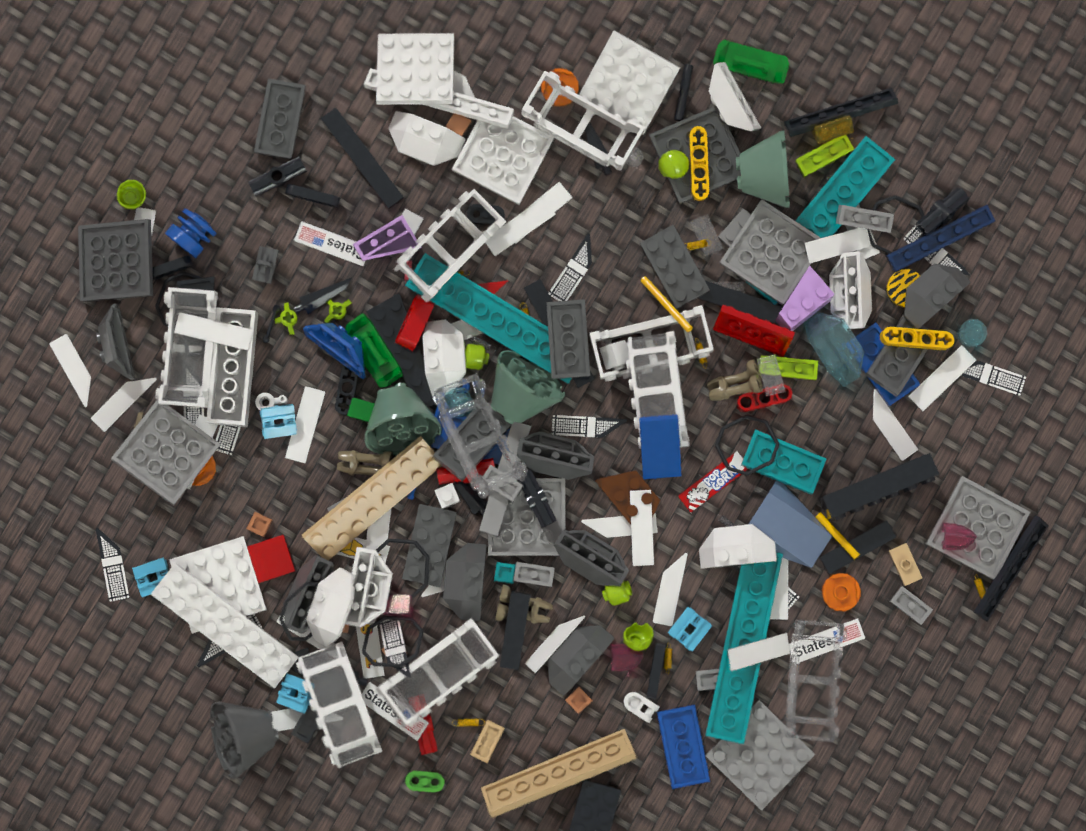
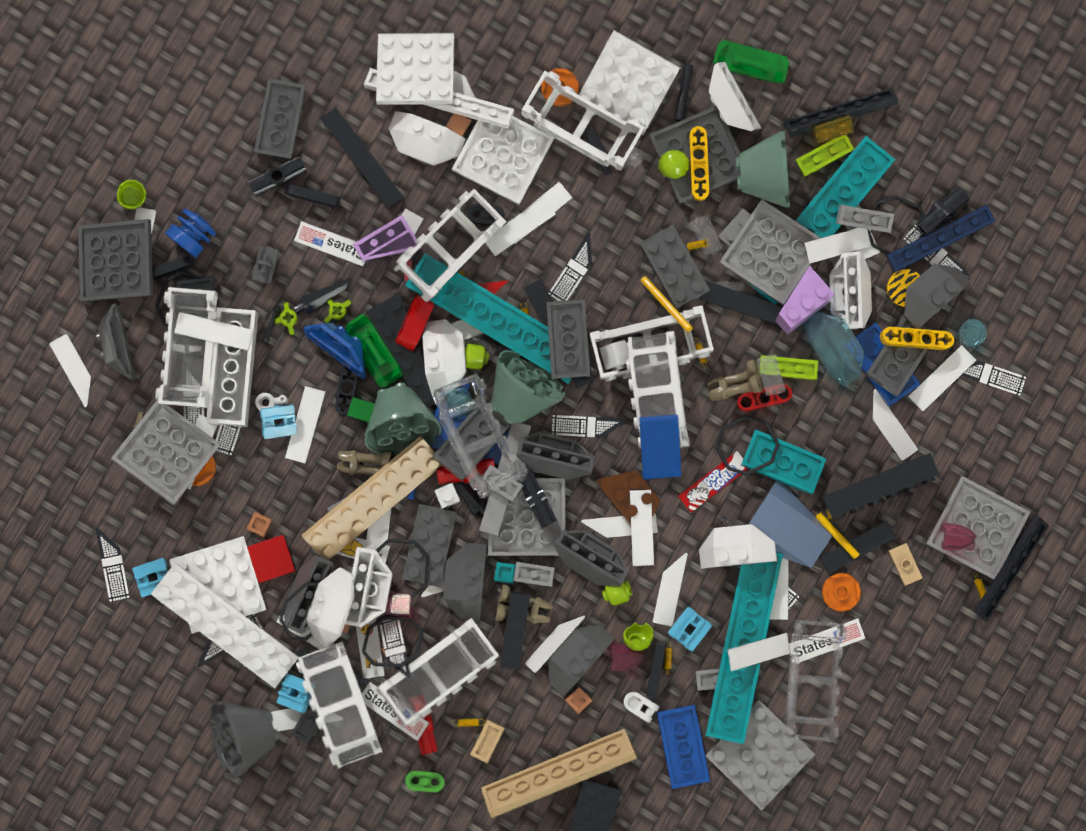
(120, 402): white sticker -> none
(753, 330): red plate -> none
(911, 605): light grey plate -> none

